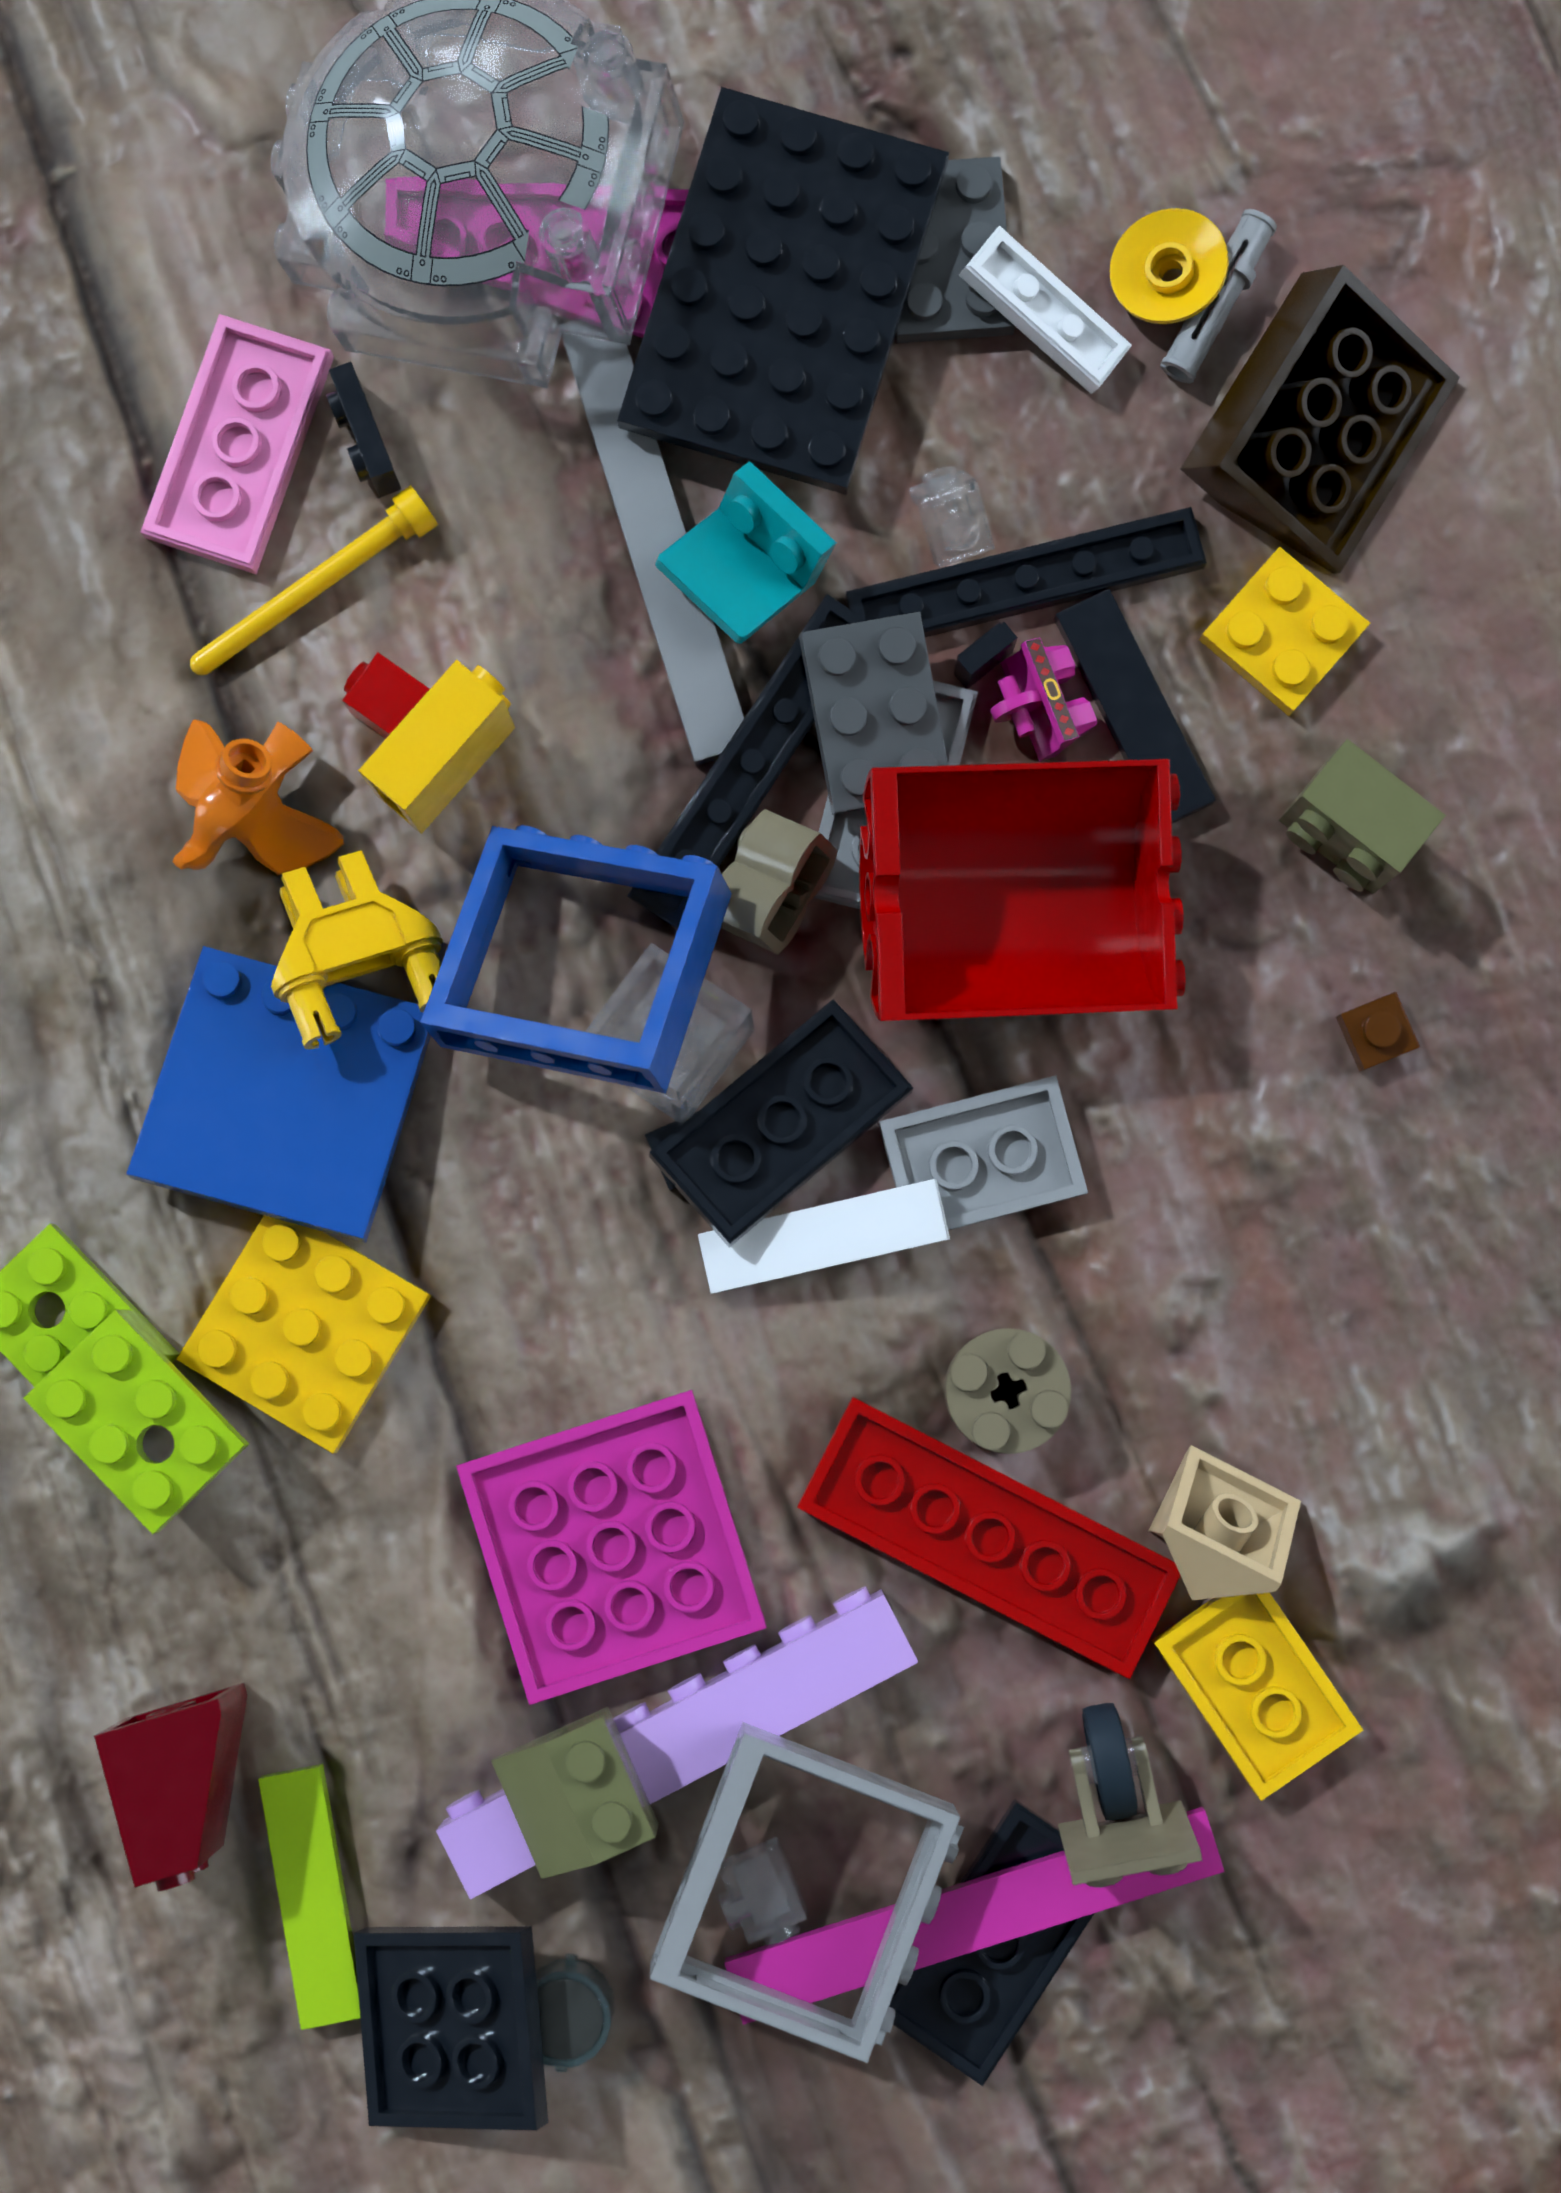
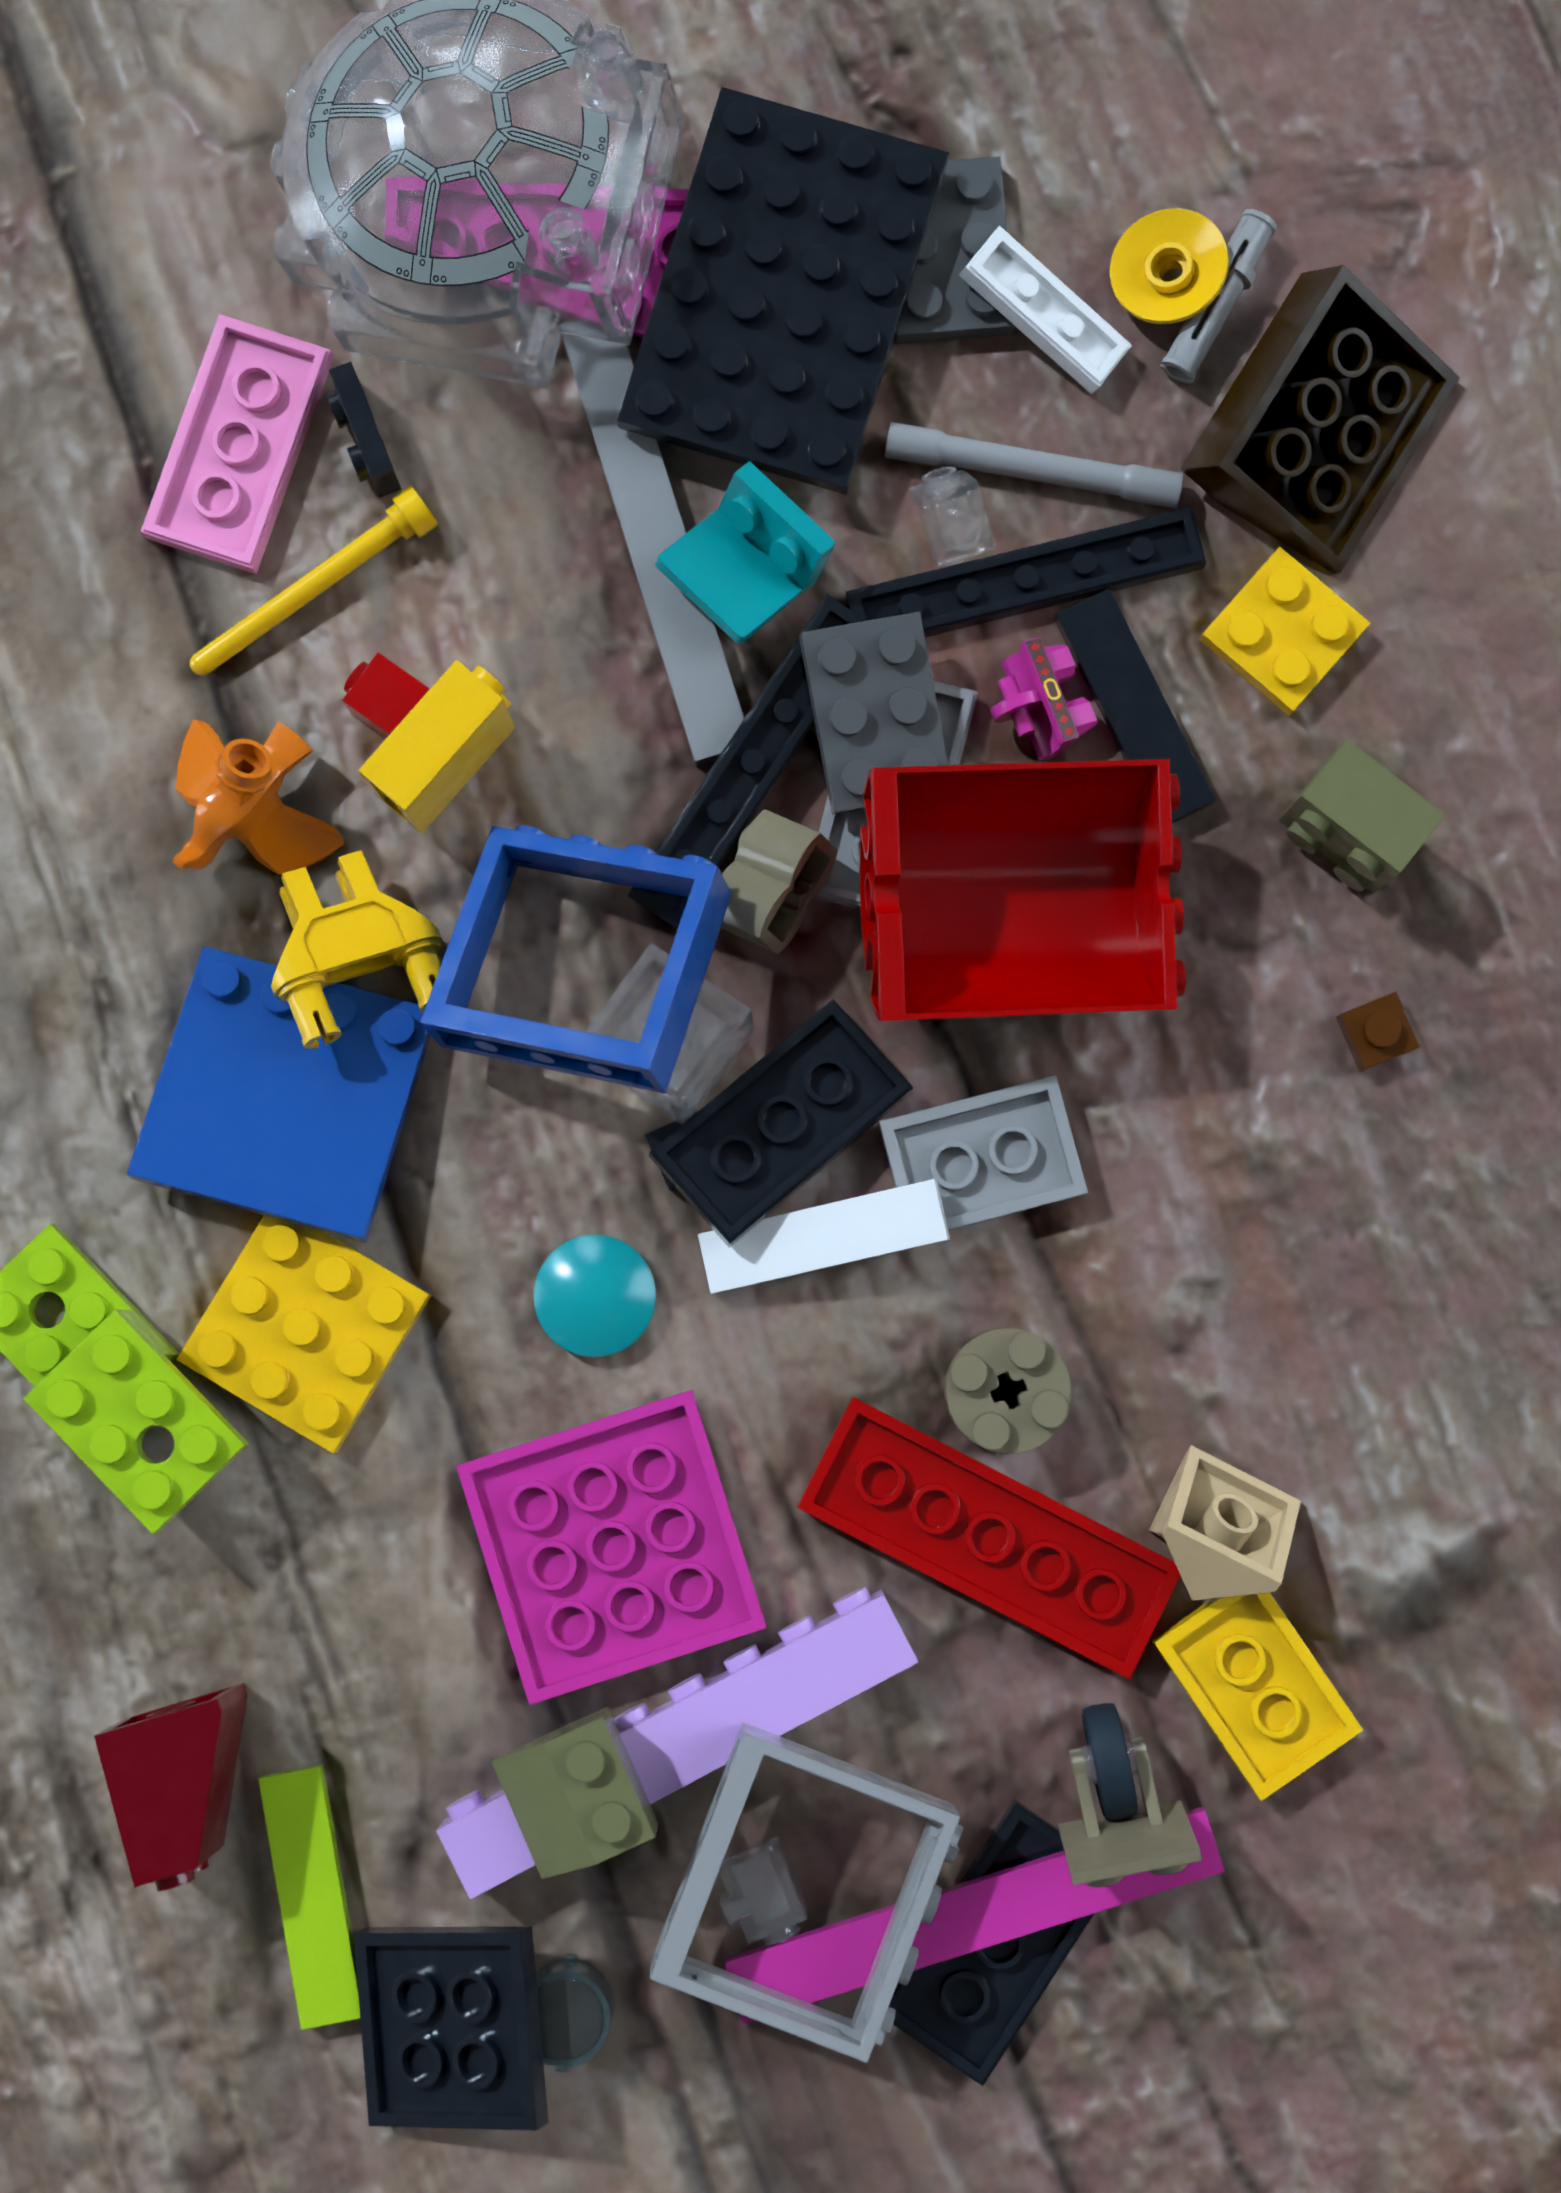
(594, 1295): none -> teal dish
(984, 654): black tile -> none
(1130, 481): none -> light grey piece

